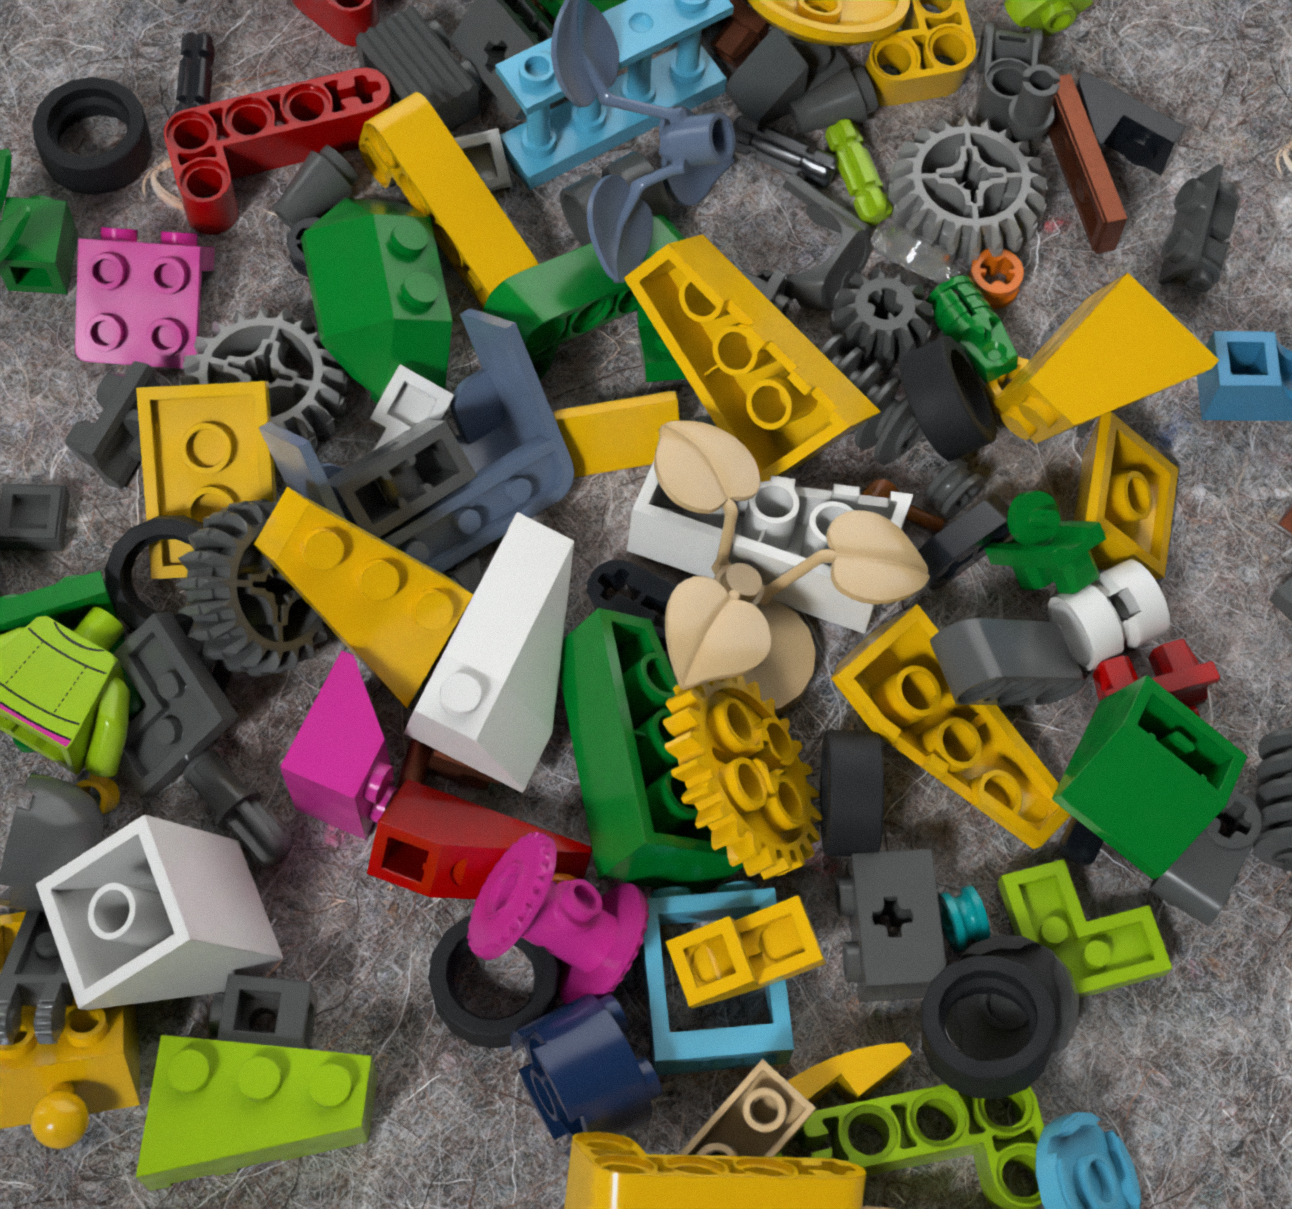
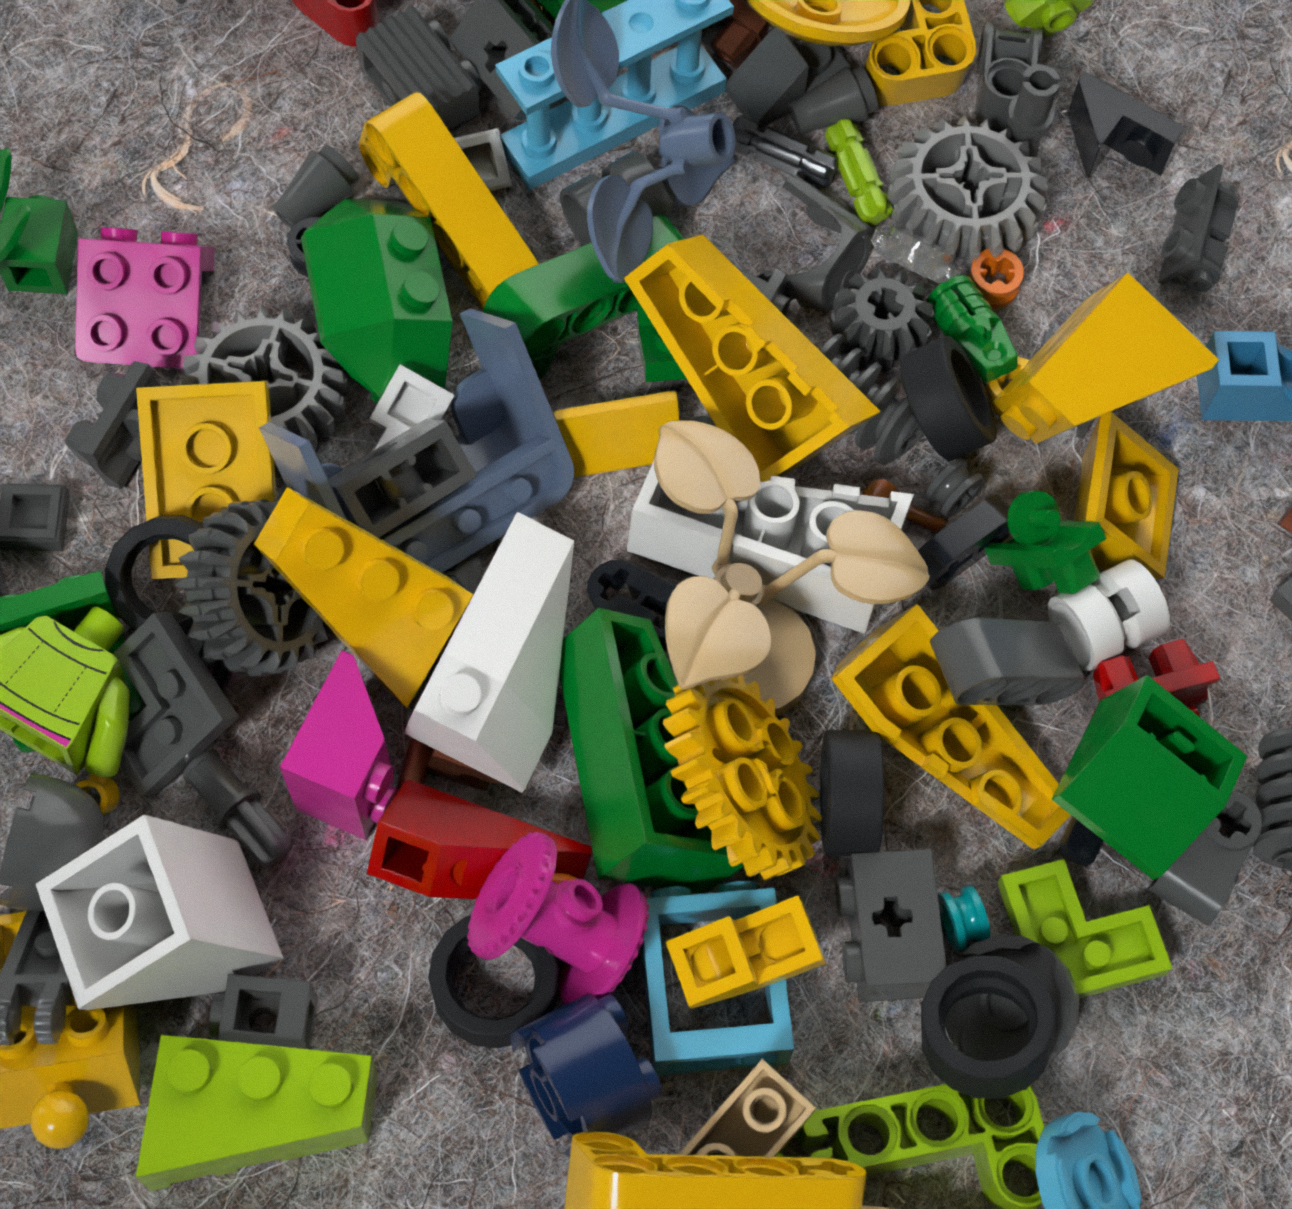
(86, 99): black tyre -> none
(195, 71): black axle -> none
(283, 137): red beam -> none
(853, 1073): yellow slope -> none
(1085, 169): copper tile -> none

